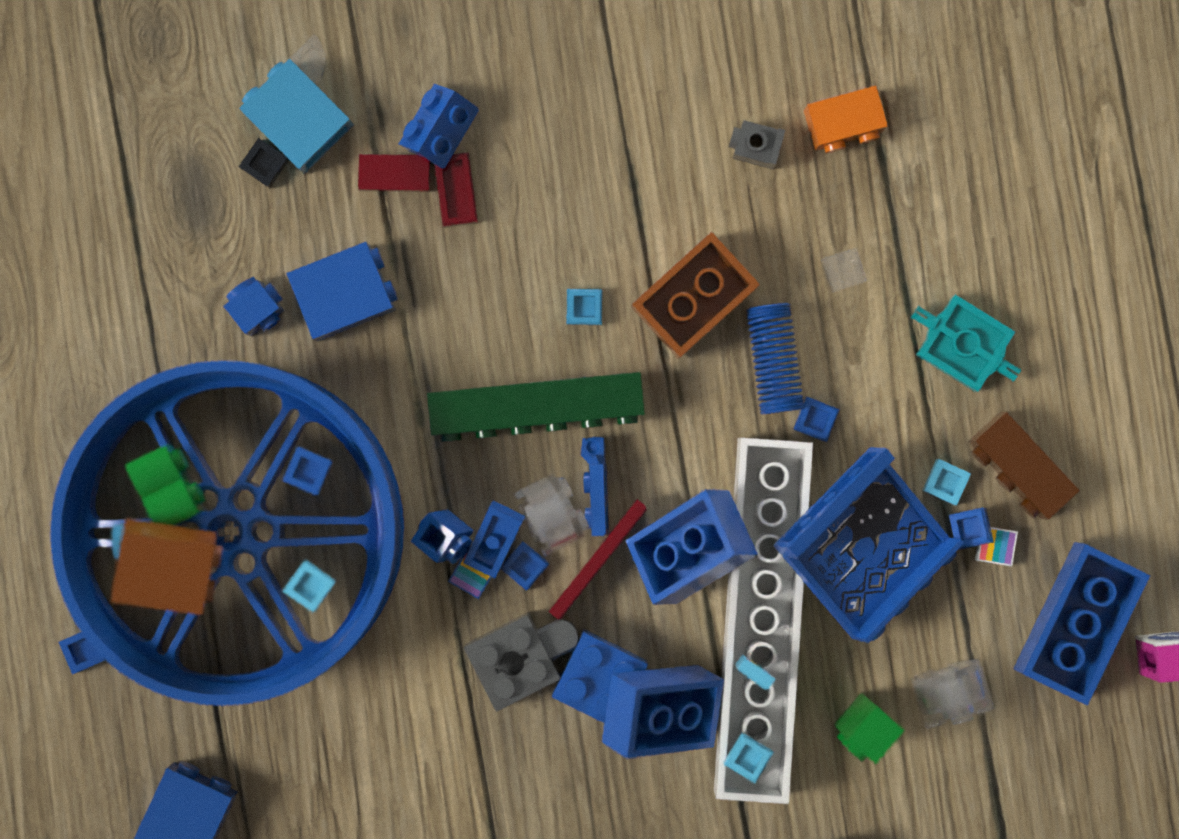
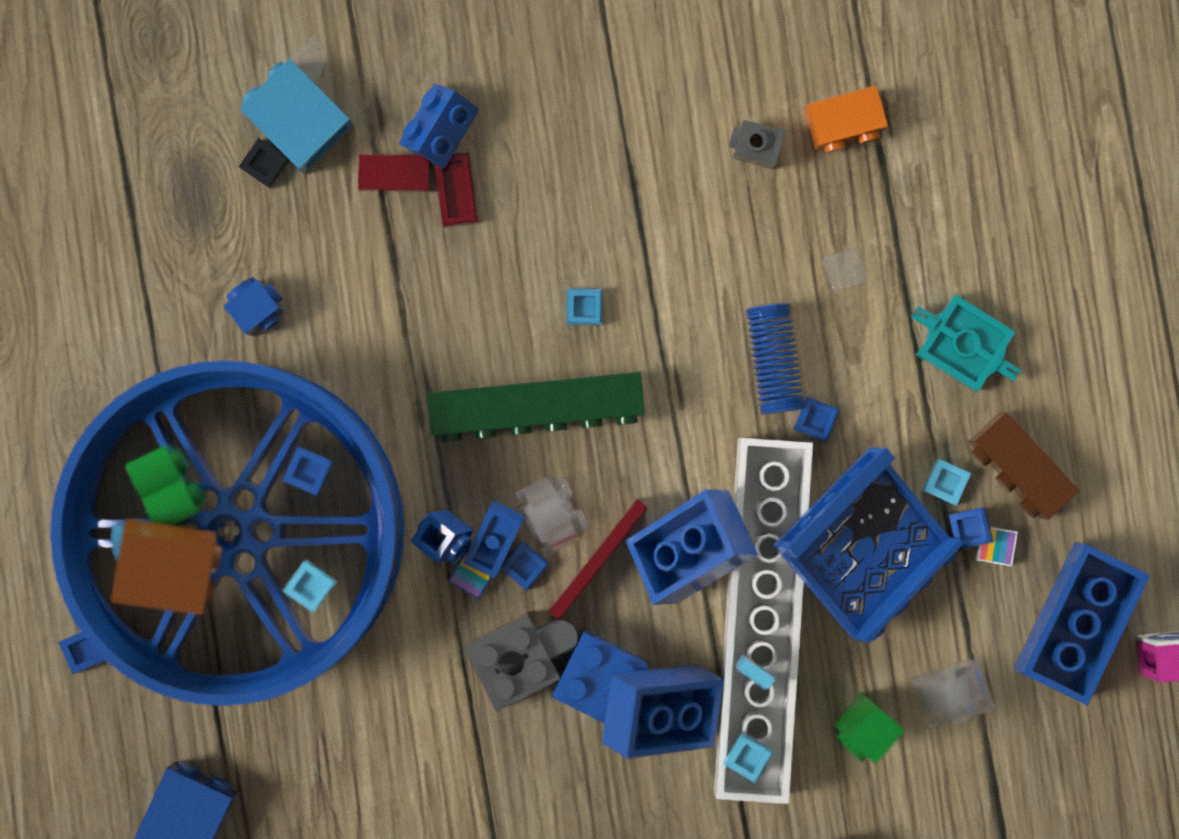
(342, 291): blue brick -> none
(596, 484): blue hinge -> none
(695, 295): dark orange brick -> none

